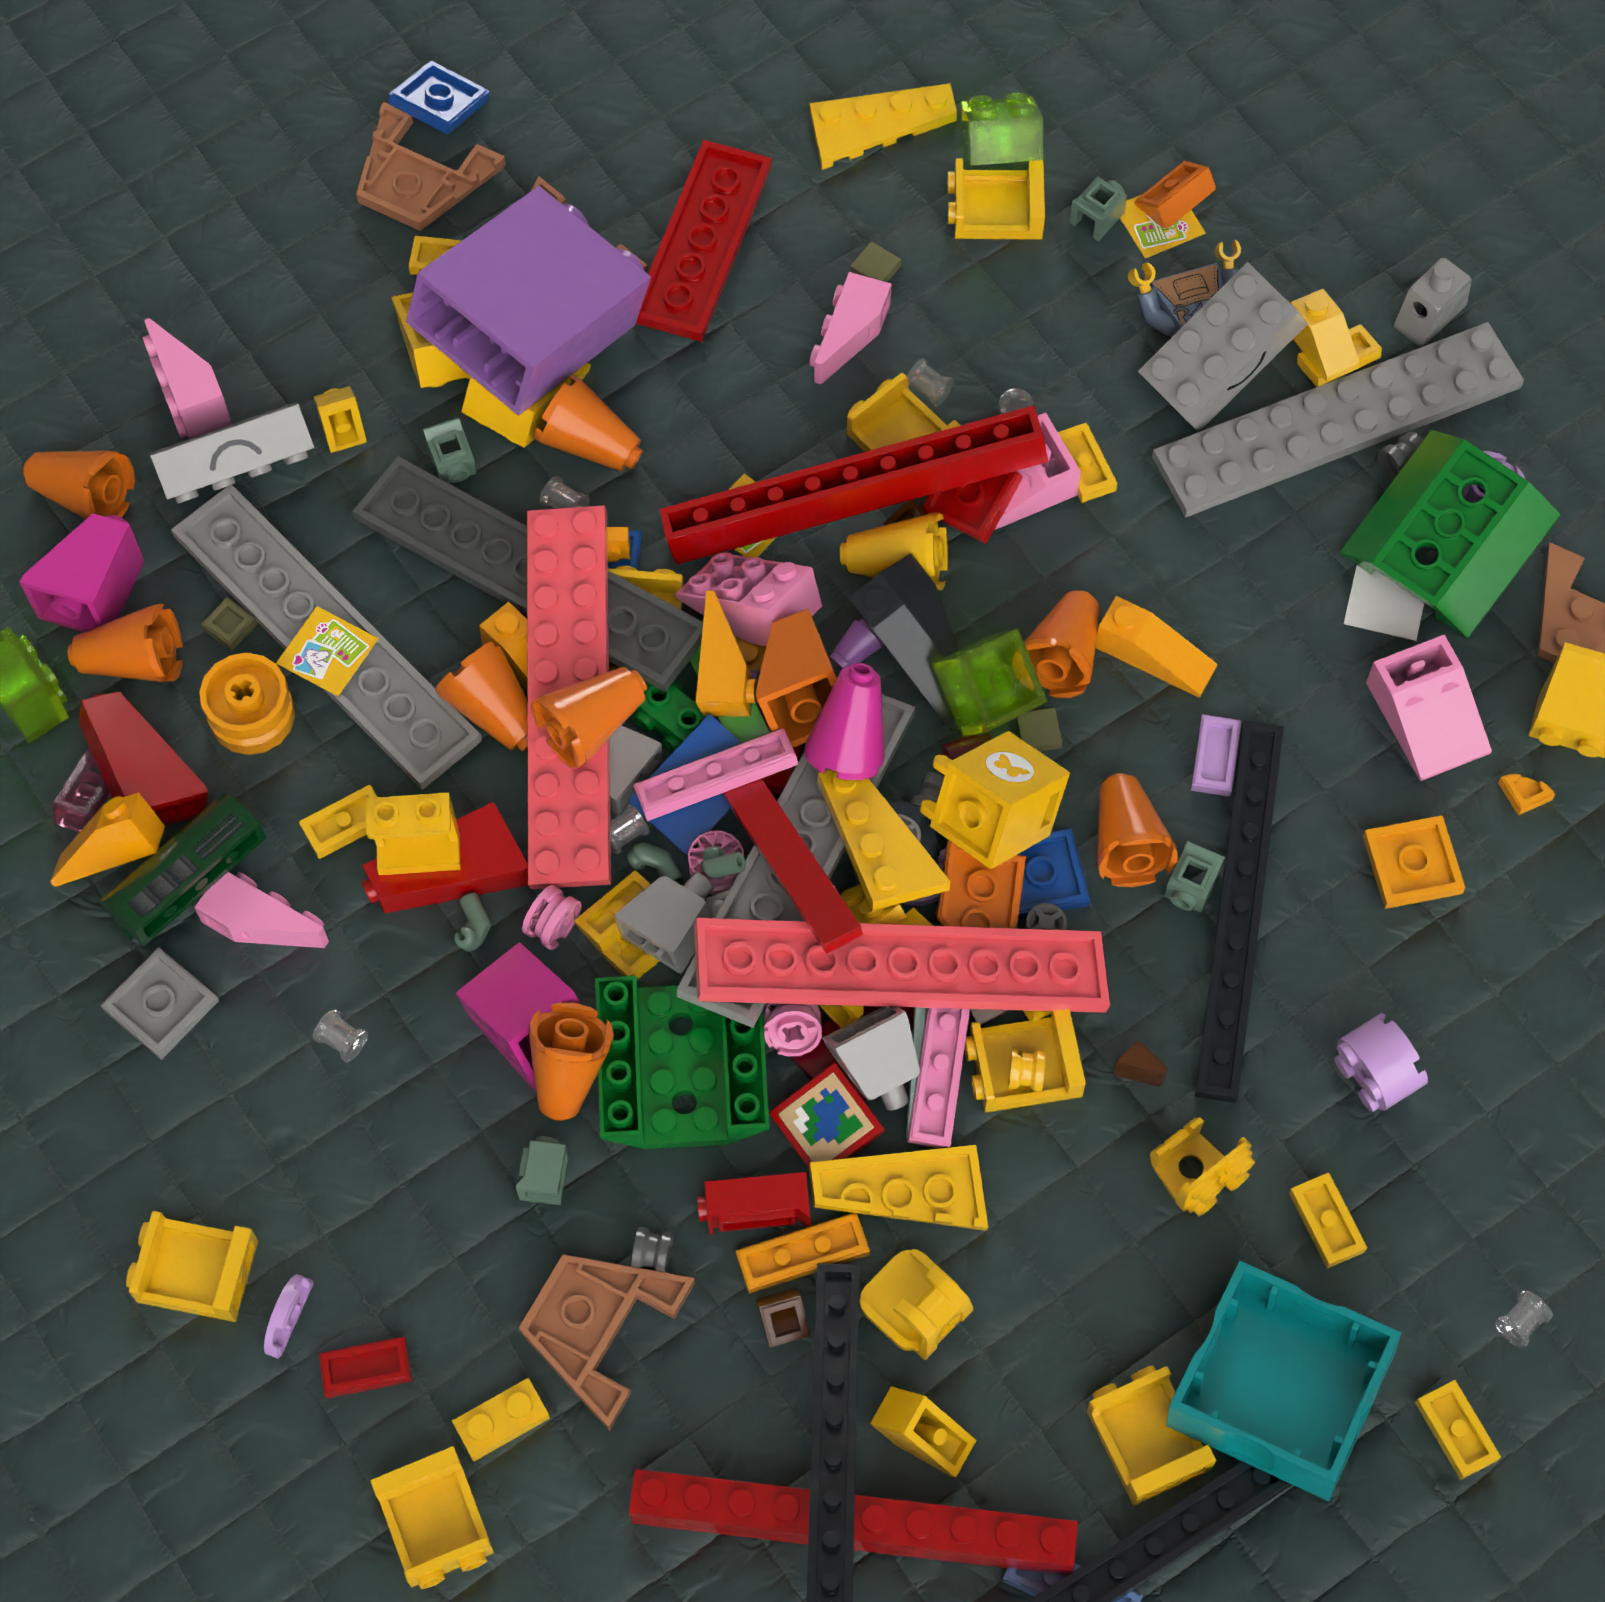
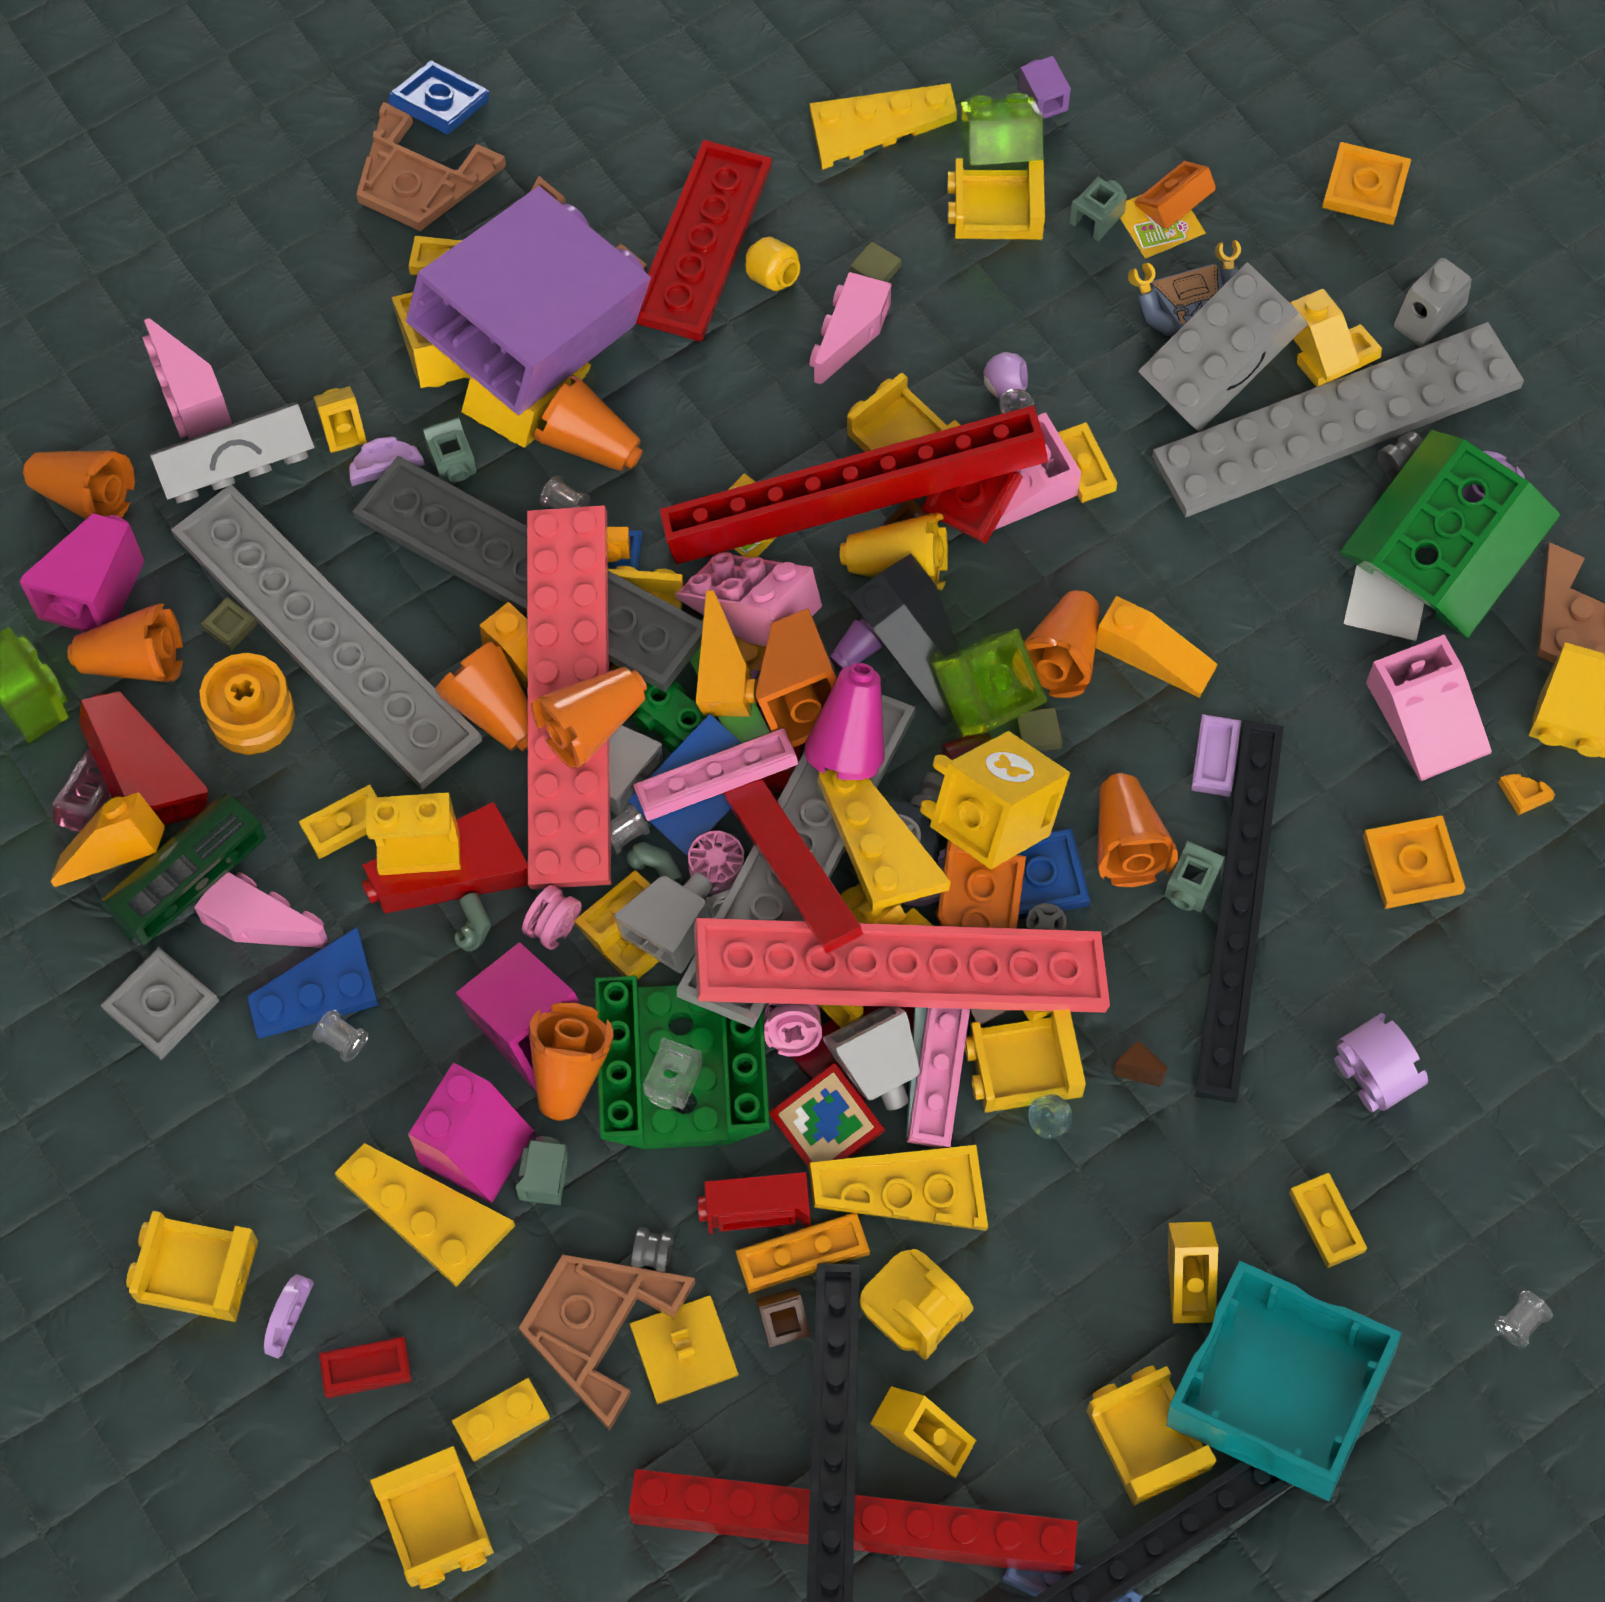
(323, 982): none -> blue wing
(327, 651): sticker -> none
(378, 456): none -> lavender tile
(431, 1217): none -> yellow wing
(470, 1134): none -> dark pink slope
(672, 1091): none -> clear brick
(684, 1351): none -> yellow piece
(719, 865): sand green arm -> none
(772, 264): none -> yellow head
(930, 382): clear bush -> none
(1004, 373): none -> lavender piece
(1027, 1069): yellow wheel -> none
(1046, 85): none -> medium lavender brick
(1050, 1116): none -> clear light blue tile
(1192, 1271): none -> yellow slope
(1218, 1170): yellow piece -> none
(1366, 183): none -> light orange plate
(1457, 1429): yellow plate -> none

